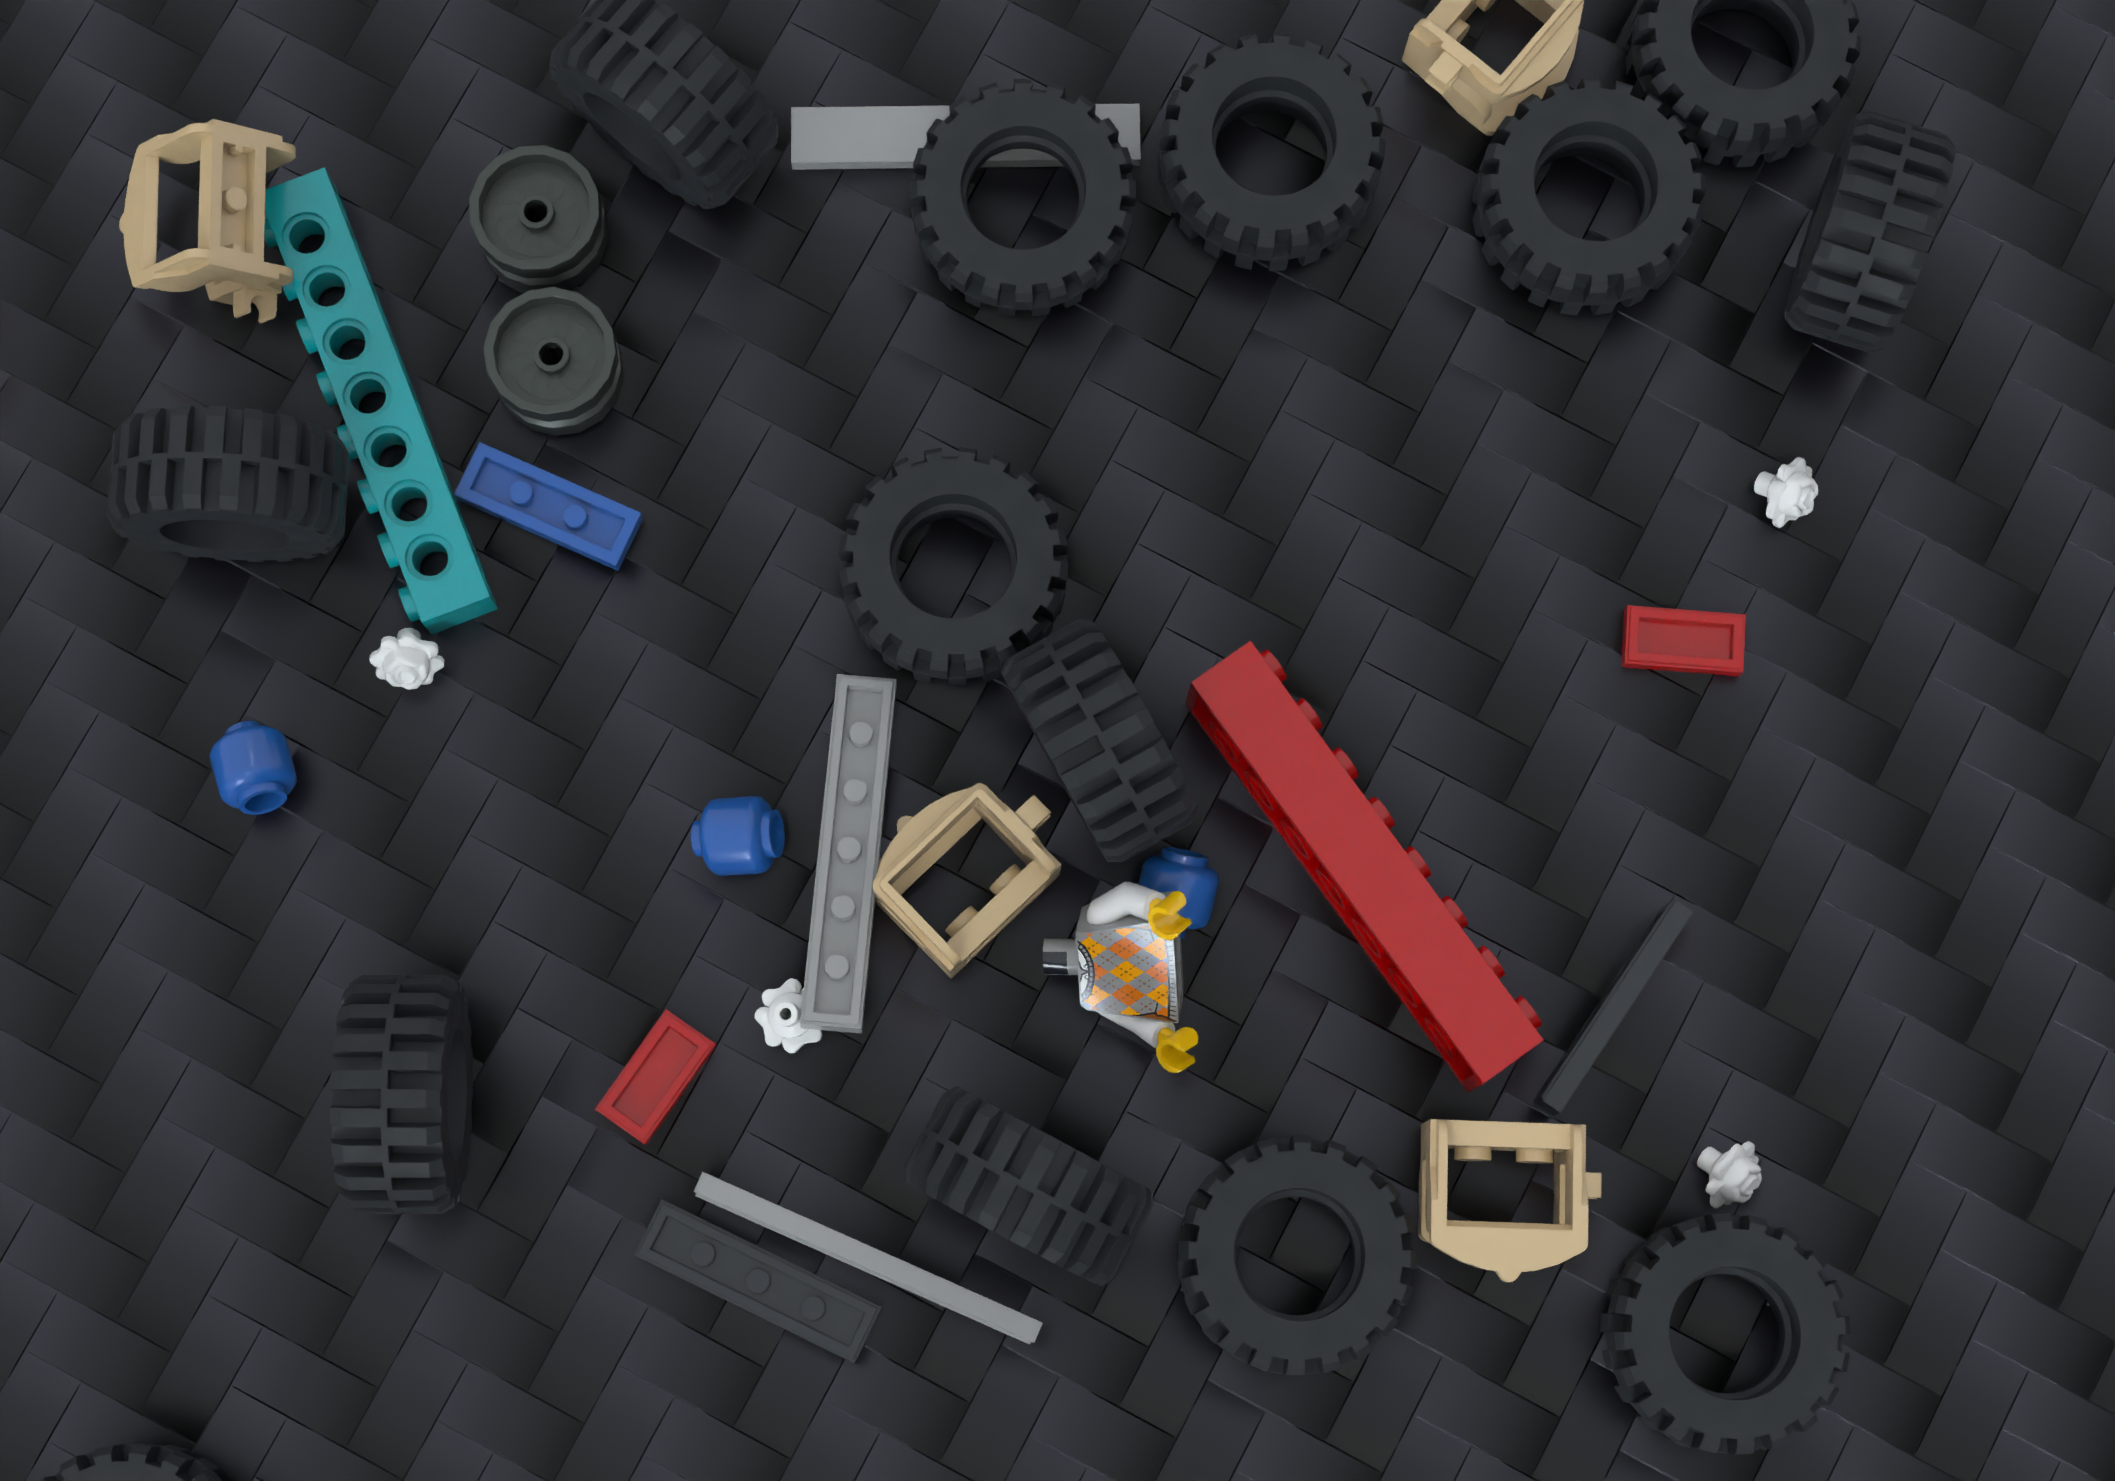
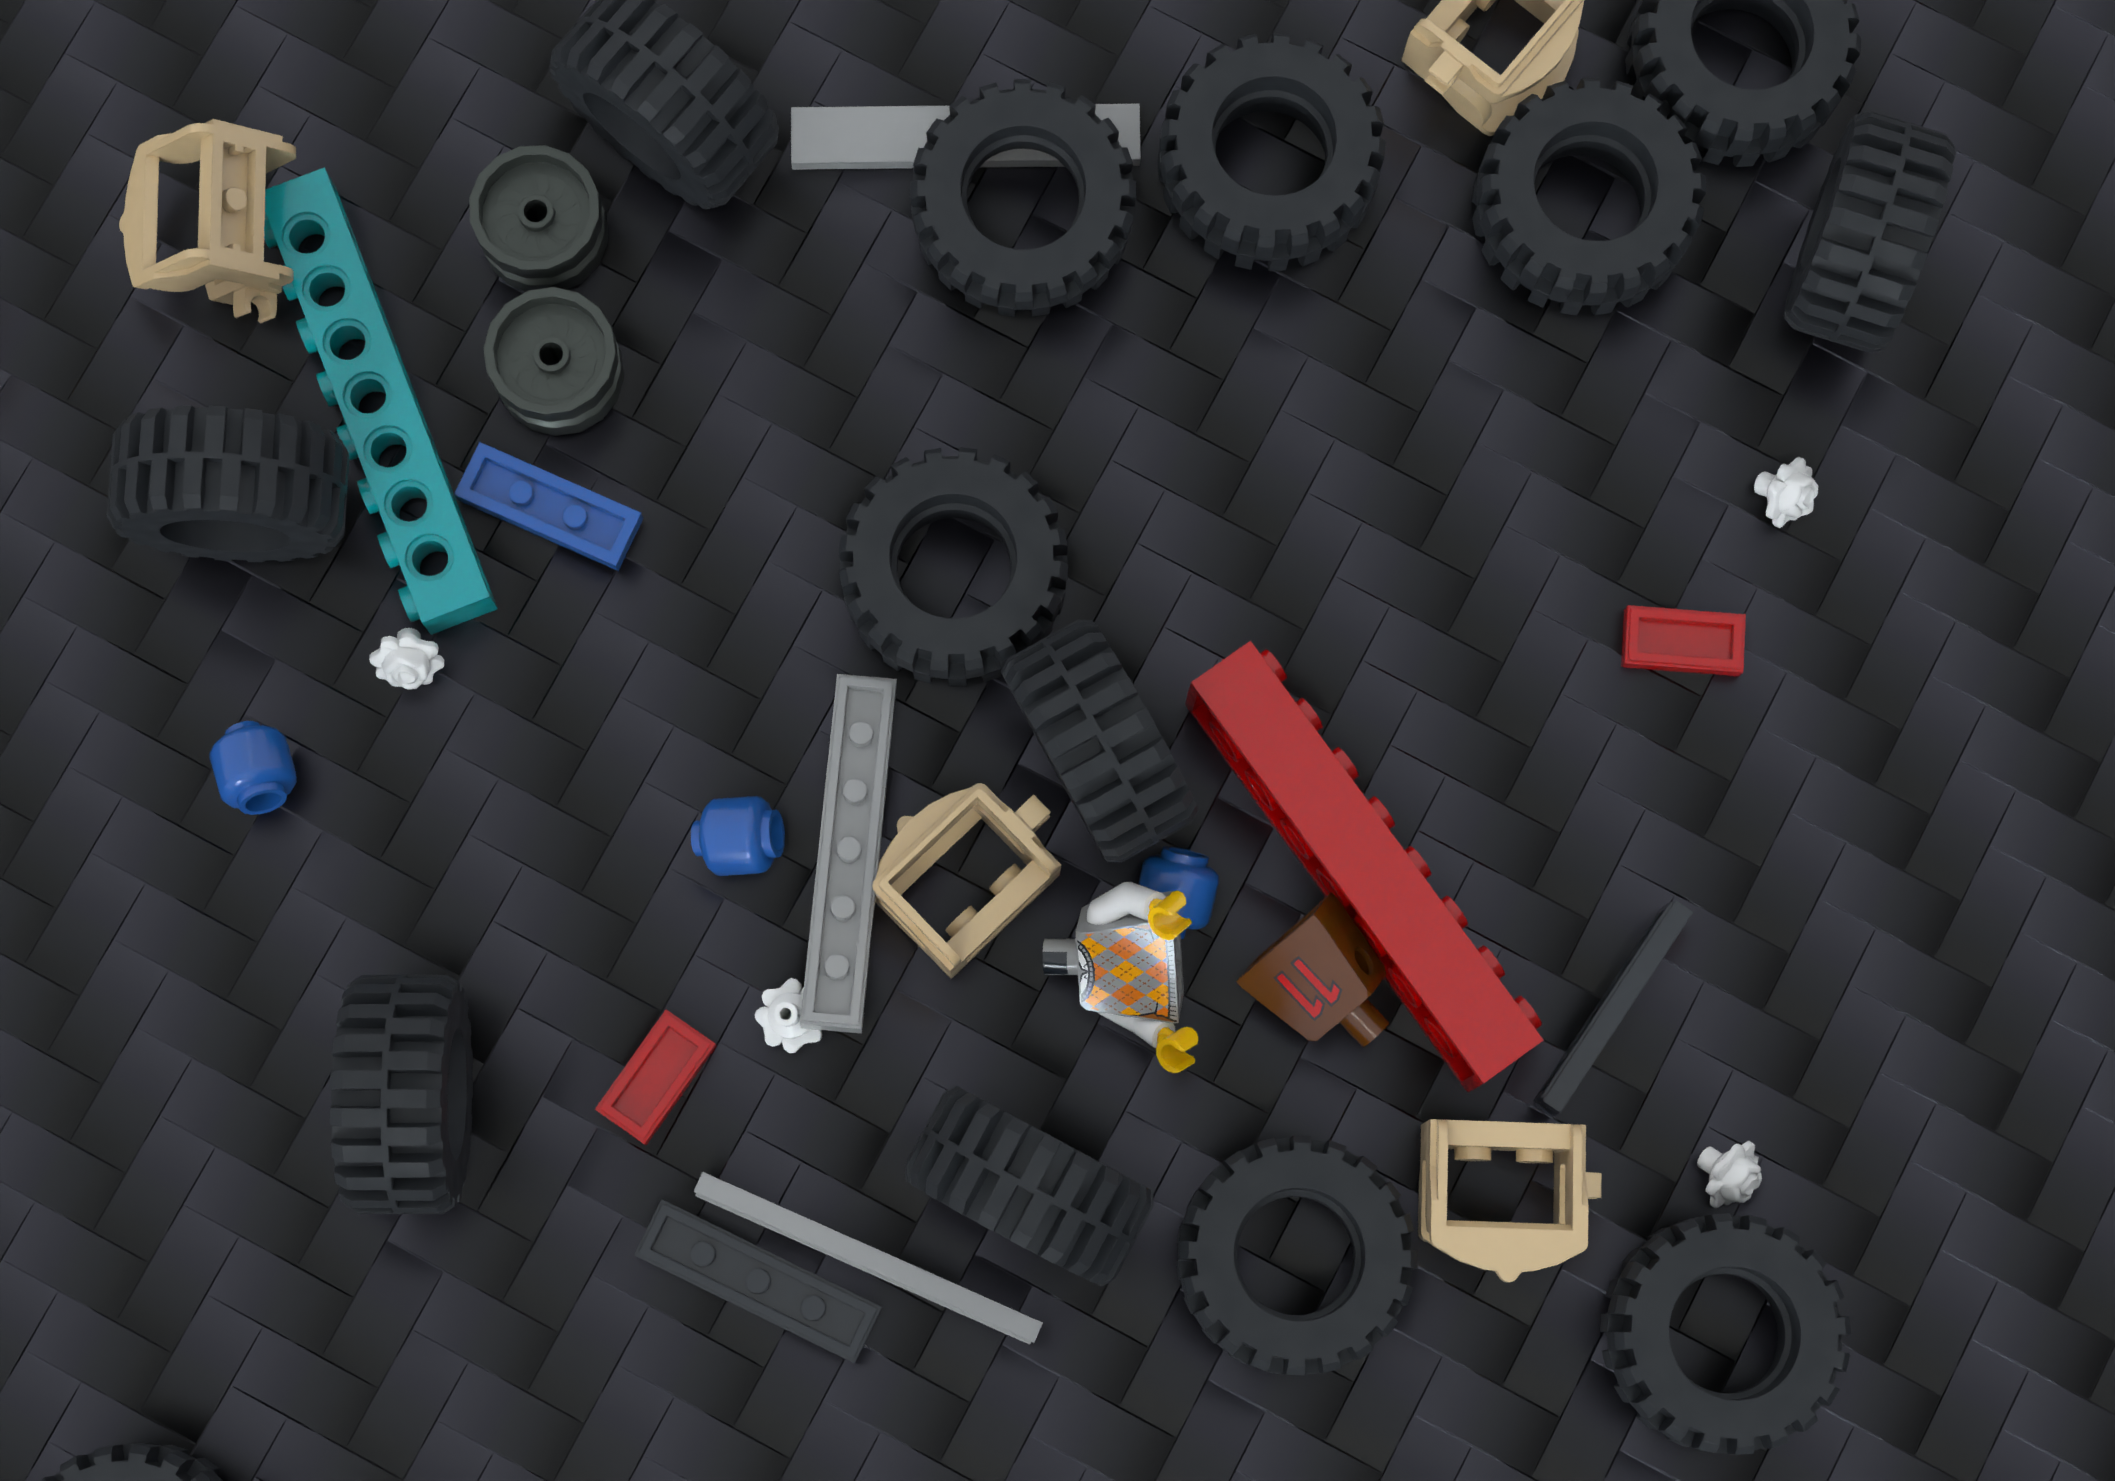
(1320, 976): none -> reddish brown torso

